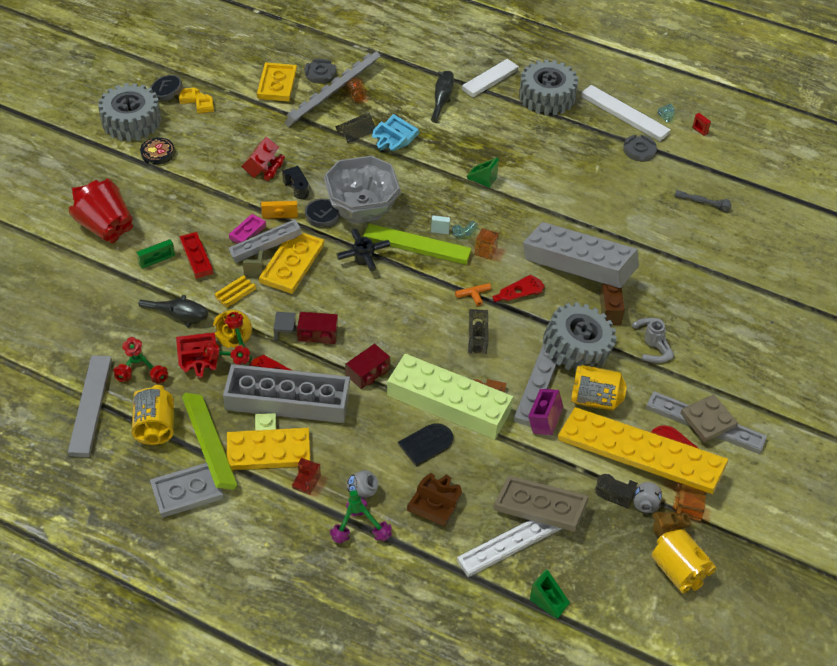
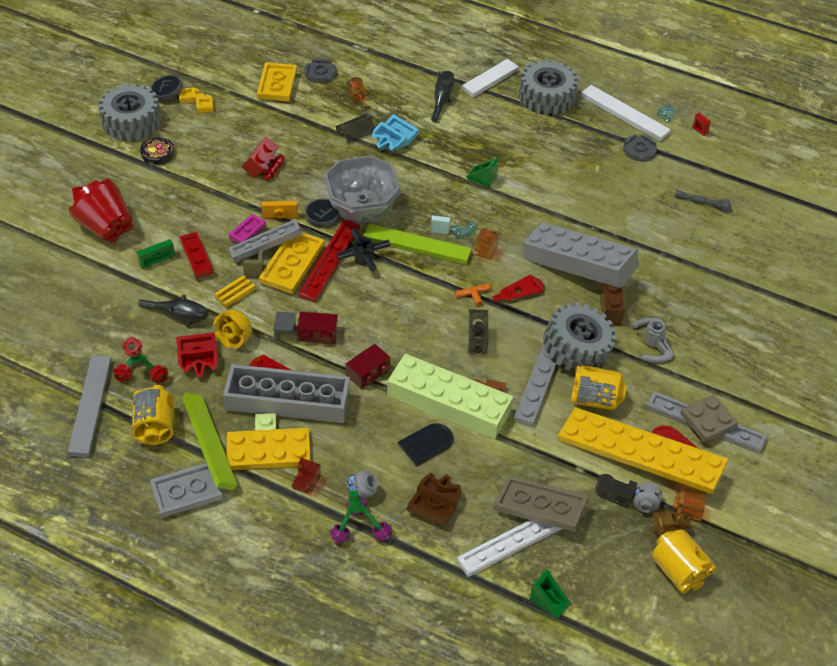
(241, 353): red plant -> none
(295, 177): black leg -> none
(327, 90): light grey plate -> none
(328, 262): none -> red tile
(546, 411): magenta brick -> none

